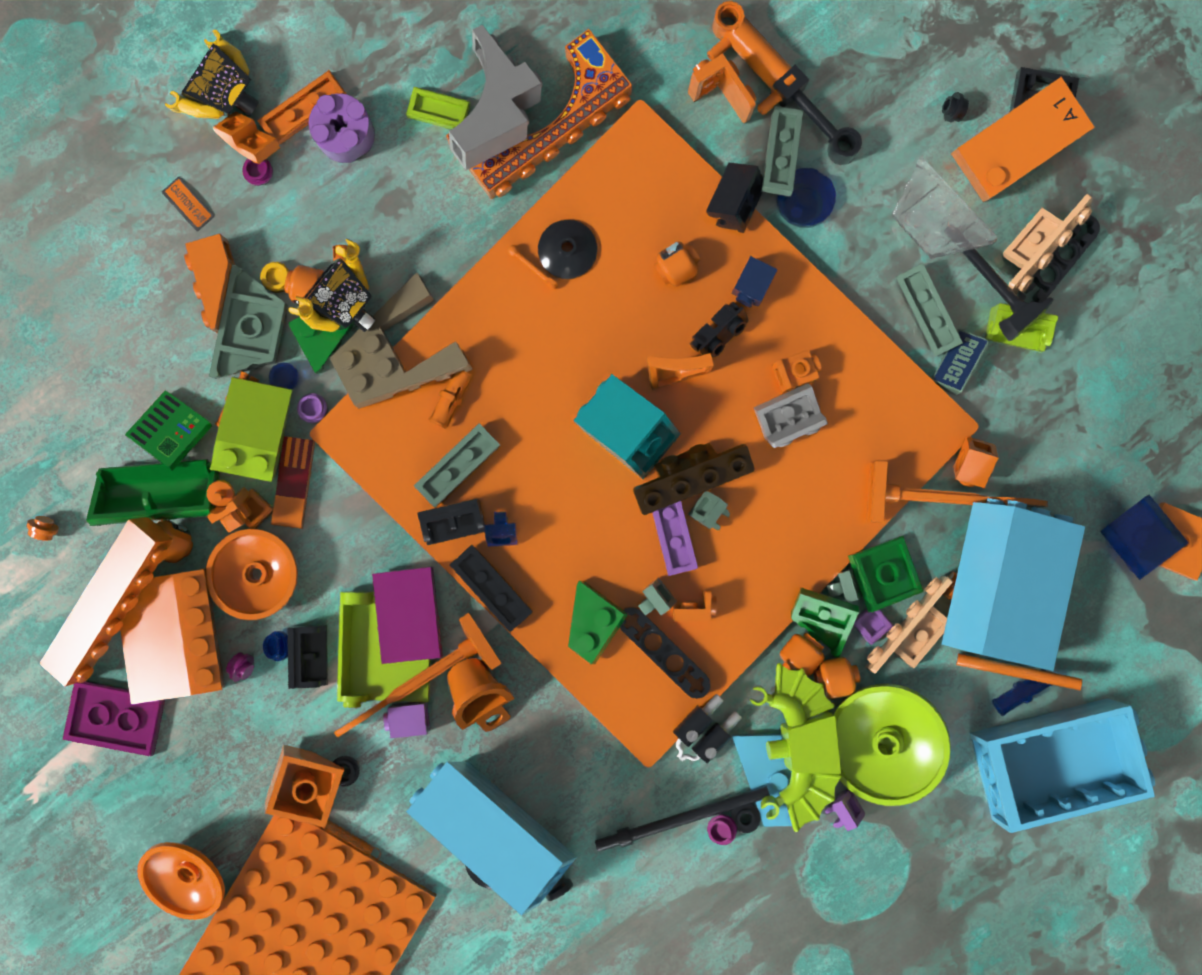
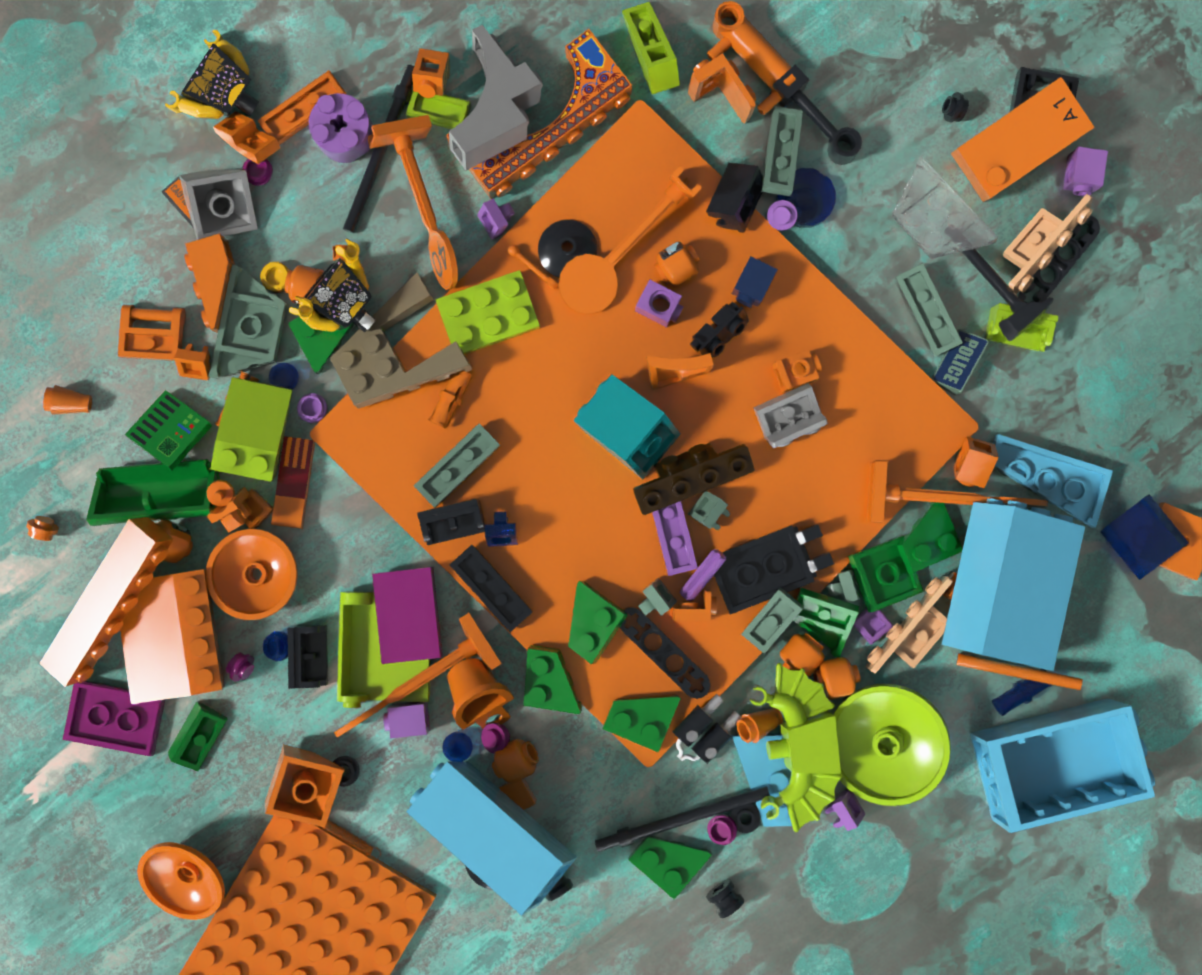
(65, 401): none -> orange cone
(149, 342): none -> orange plate
(193, 363): none -> orange tile
(196, 736): none -> green slope
(219, 202): none -> light grey slope
(401, 96): none -> black bar
(401, 134): none -> orange piece
(428, 80): none -> orange brick
(457, 747): none -> clear blue plate
(488, 312): none -> lime plate
(495, 218): none -> medium lavender tile
(495, 737): none -> magenta plate
(515, 761): none -> orange head
(519, 793): none -> orange slope
(548, 682): none -> green wing
(590, 281): none -> orange piece
(642, 719): none -> green wing
(652, 48): none -> lime slope
(652, 292): none -> medium lavender brick
(668, 863): none -> green wing
(703, 575): none -> medium lavender axle
(725, 898): none -> black wheel
(758, 724): none -> orange cone
(765, 564): none -> black tile
(772, 620): none -> sand green plate
(782, 215): none -> medium lavender plate
(930, 540): none -> green wing
(1059, 479): none -> medium azure wing
(1085, 170): none -> medium lavender brick

